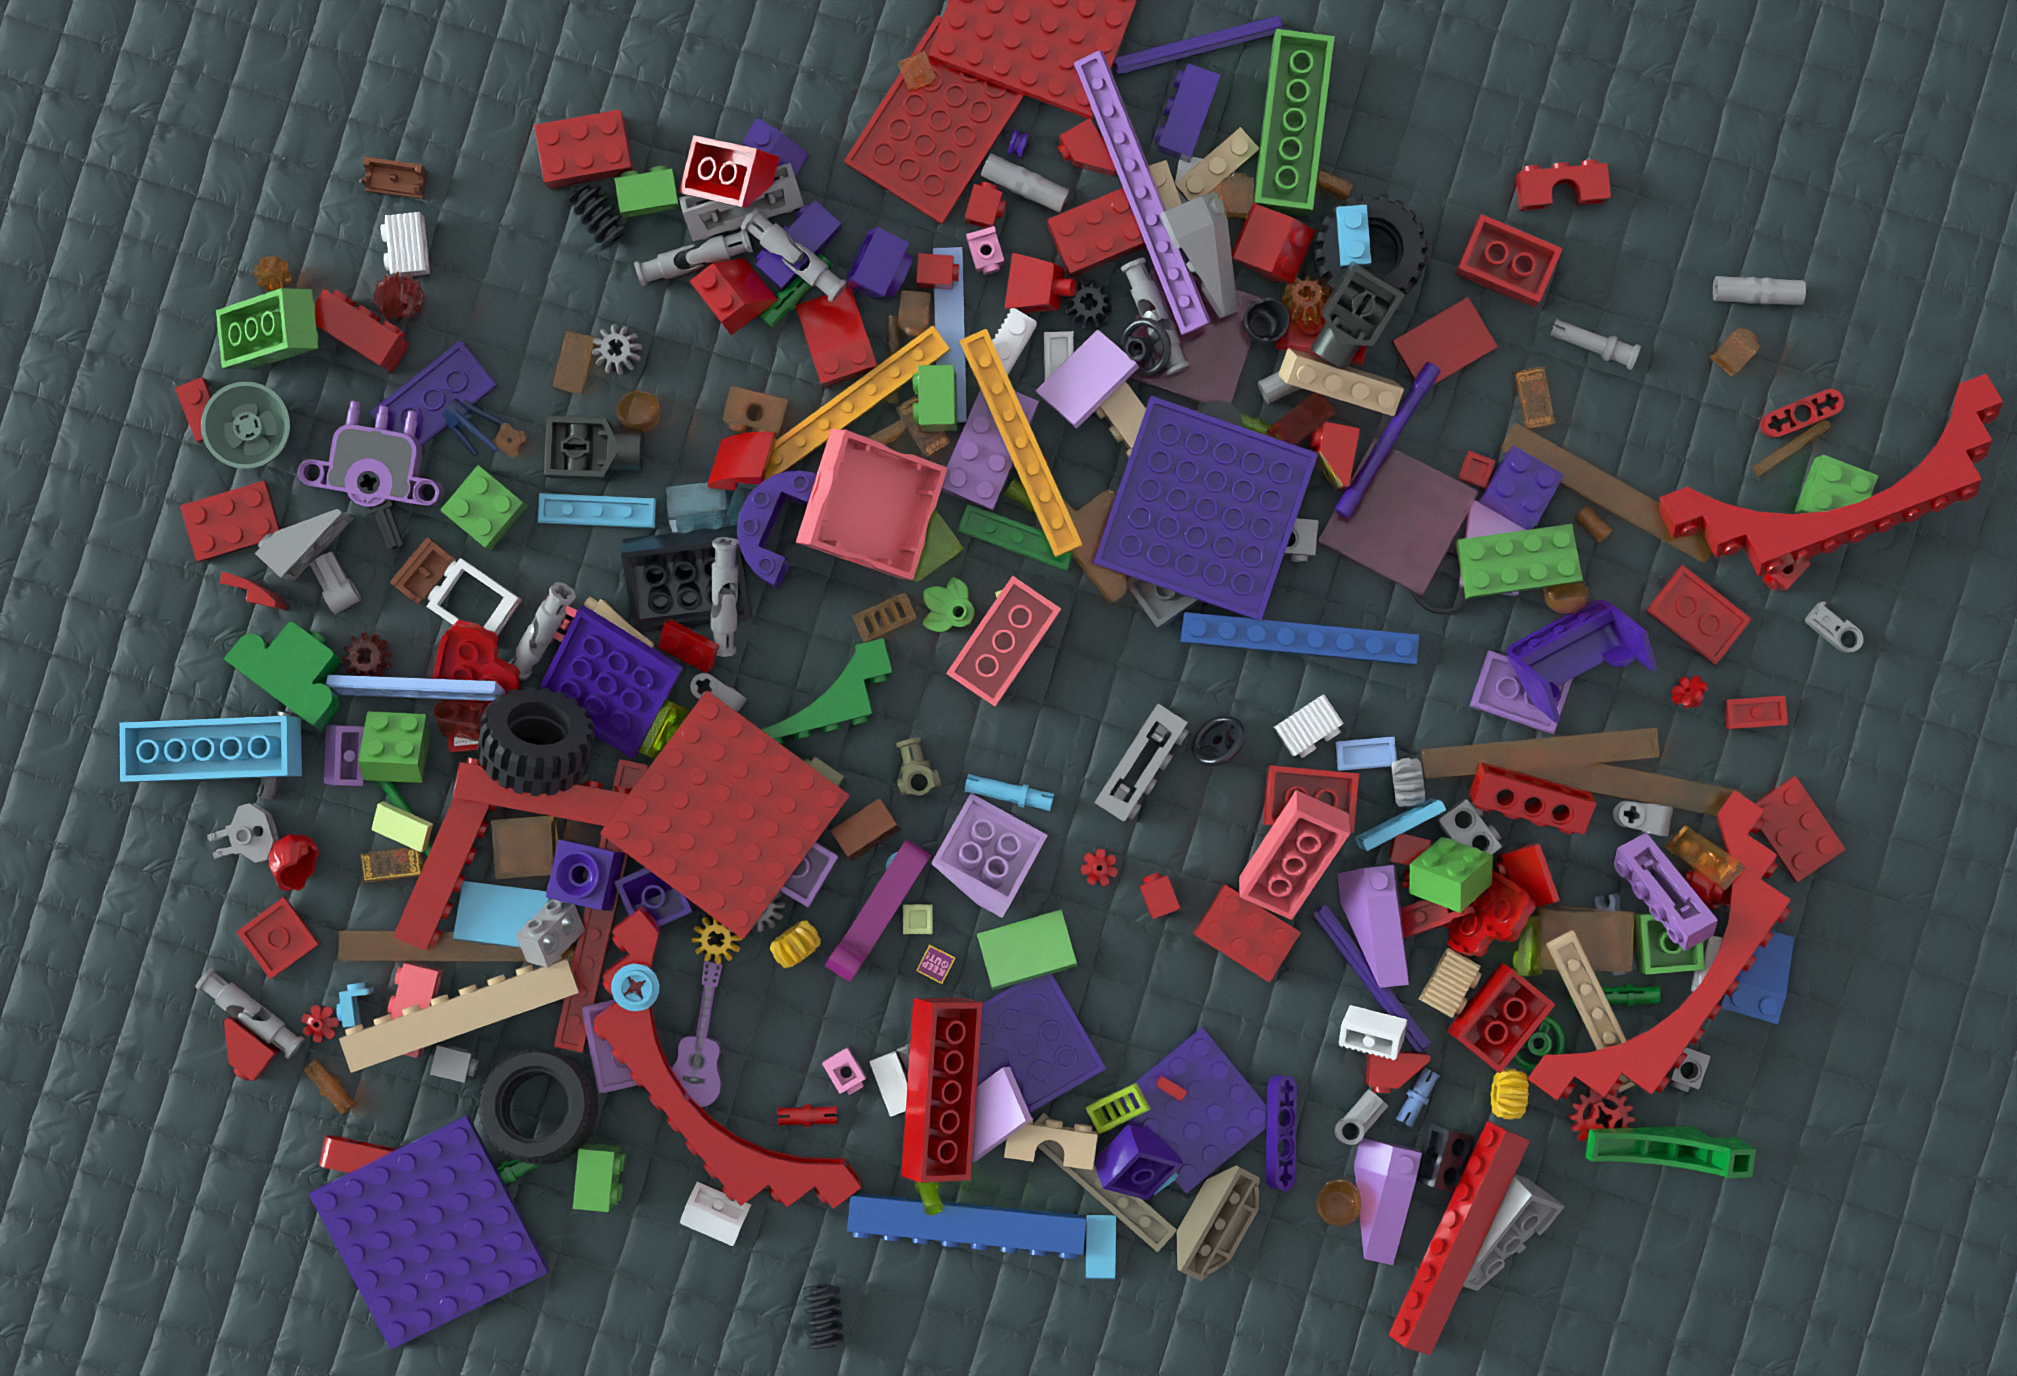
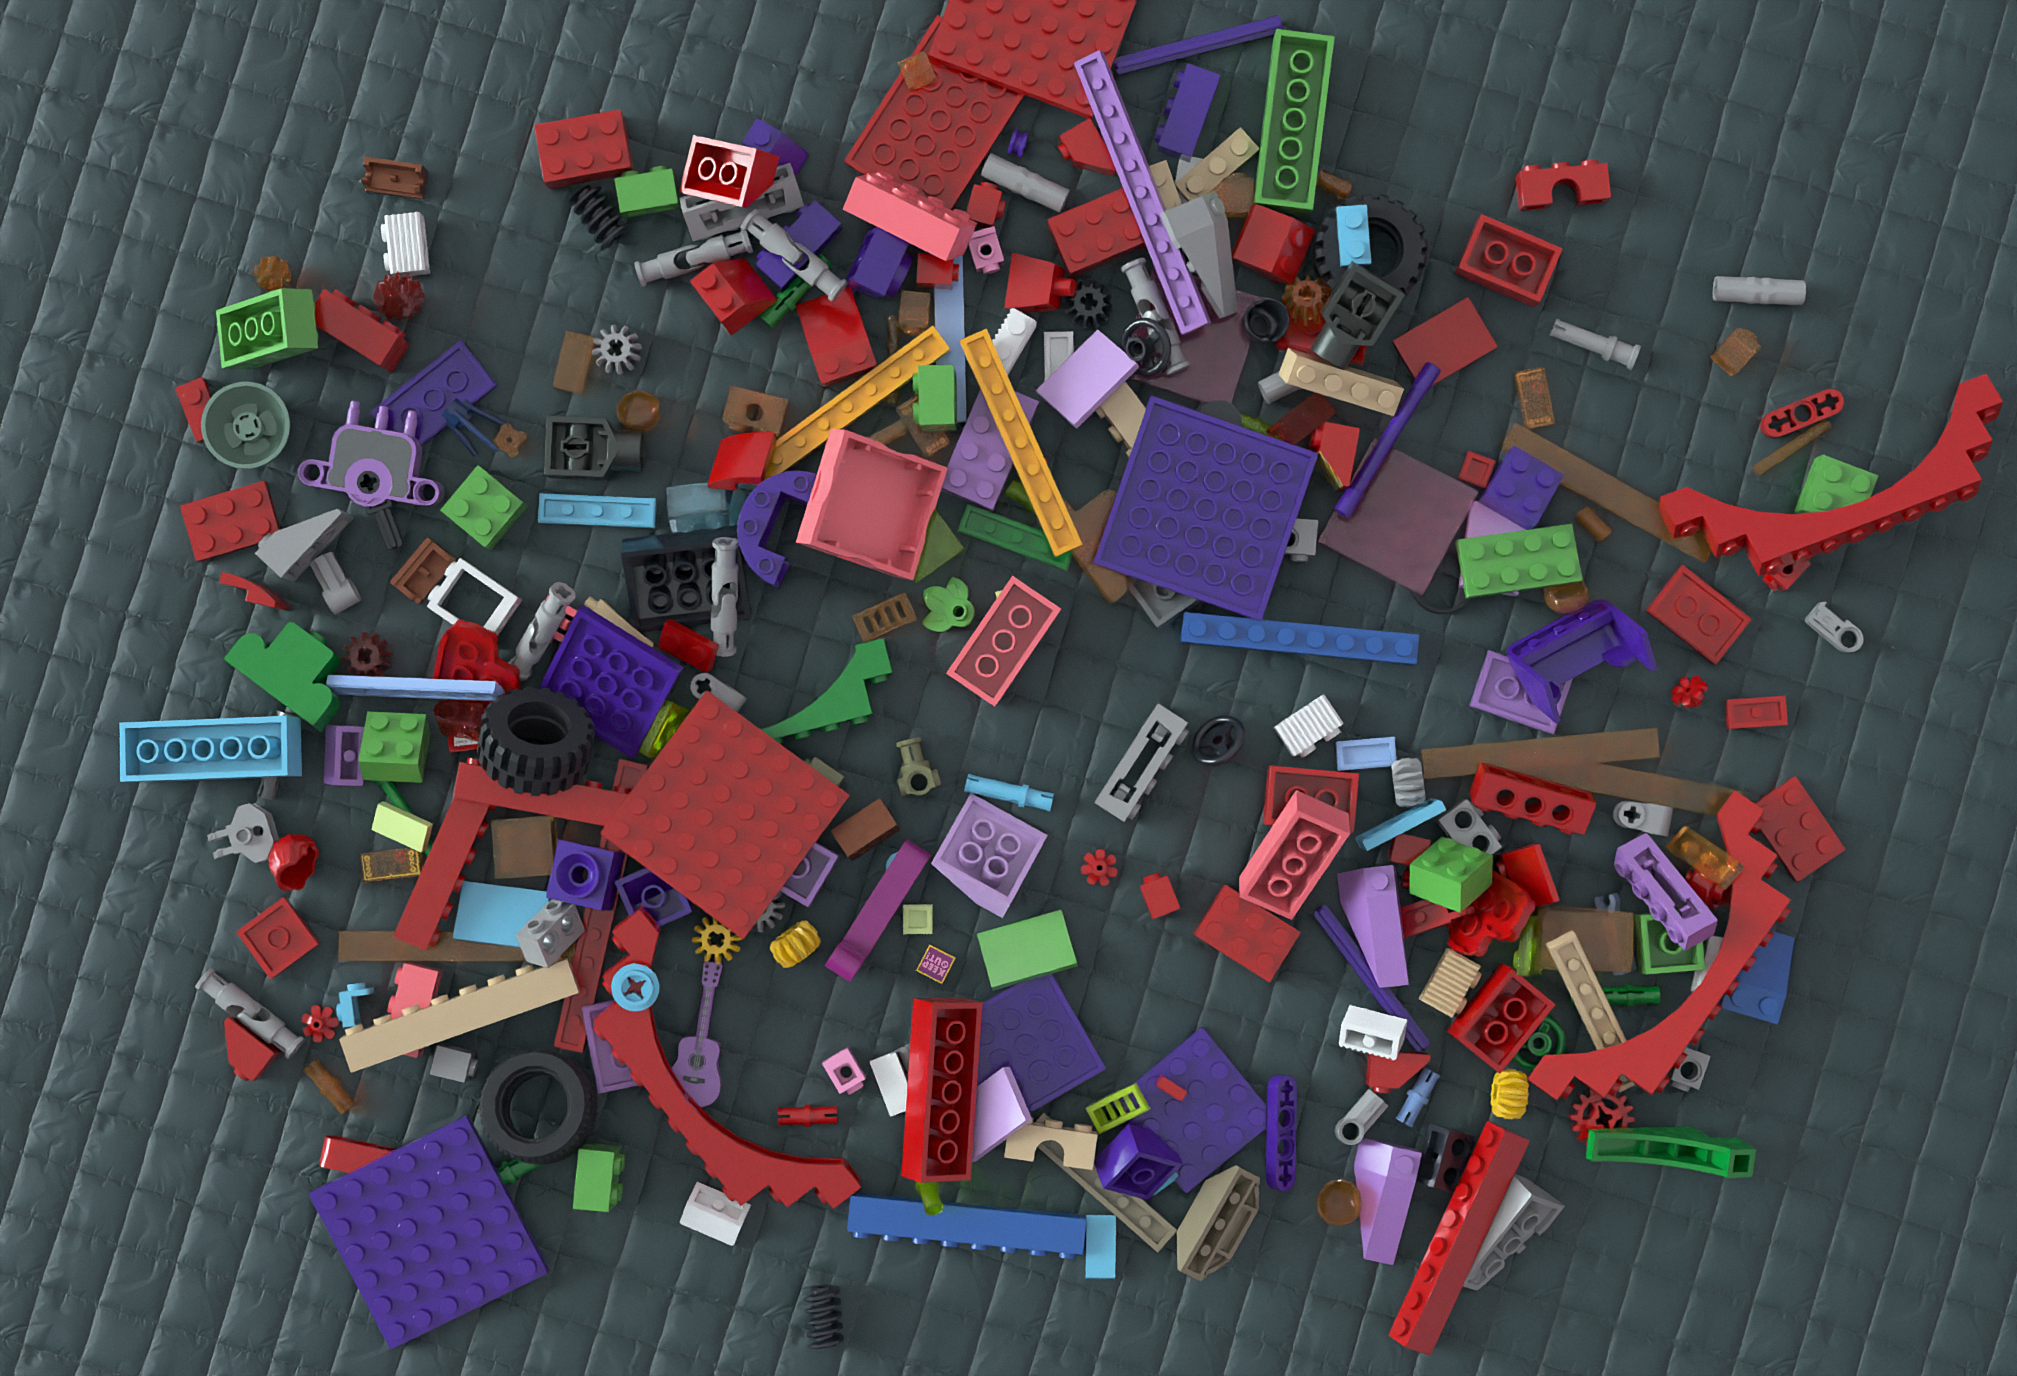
(910, 215): none -> coral brick

